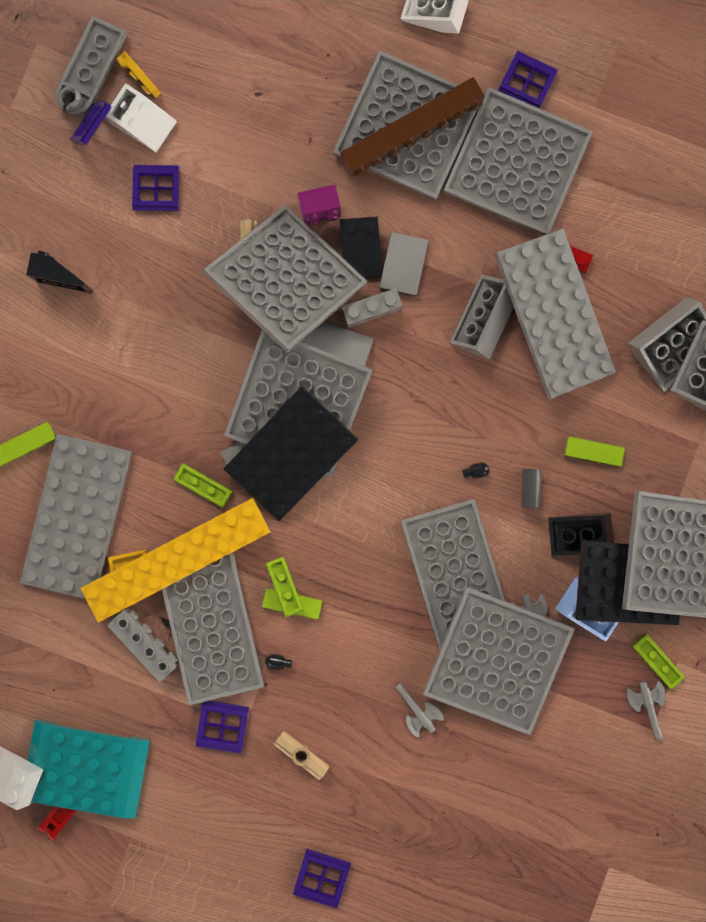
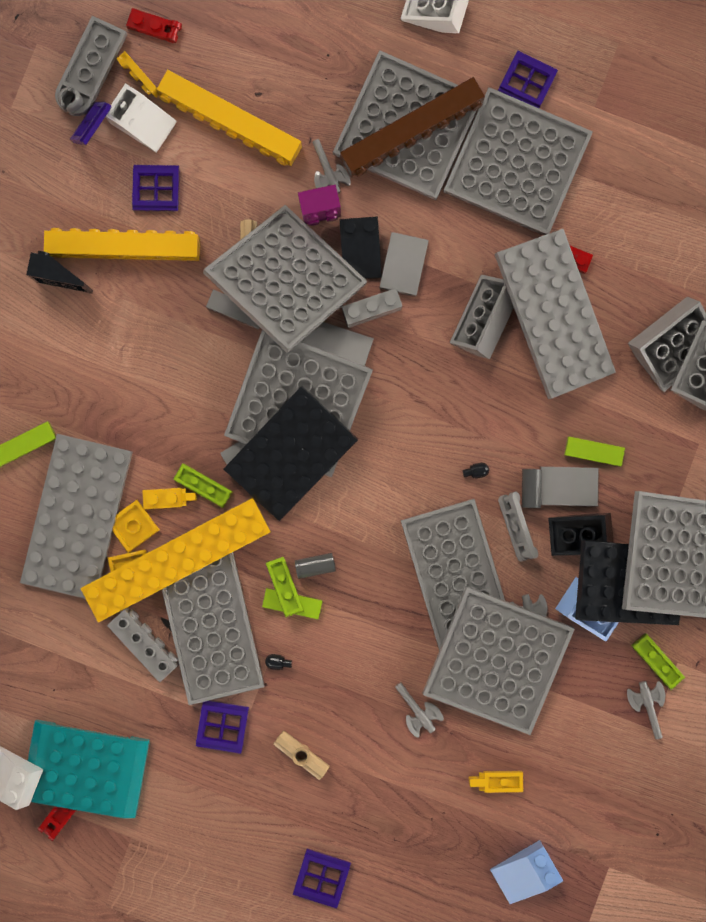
(122, 244): none -> yellow brick
(134, 526): none -> yellow tile
(153, 25): none -> red plate
(166, 498): none -> yellow hinge
(224, 305): none -> light grey tile
(229, 118): none -> yellow brick
(315, 565): none -> dark grey pin
(330, 176): none -> light grey piece
(498, 781): none -> yellow hinge
(517, 527): none -> light grey plate
(526, 873): none -> light blue slope
(569, 486): none -> light grey tile

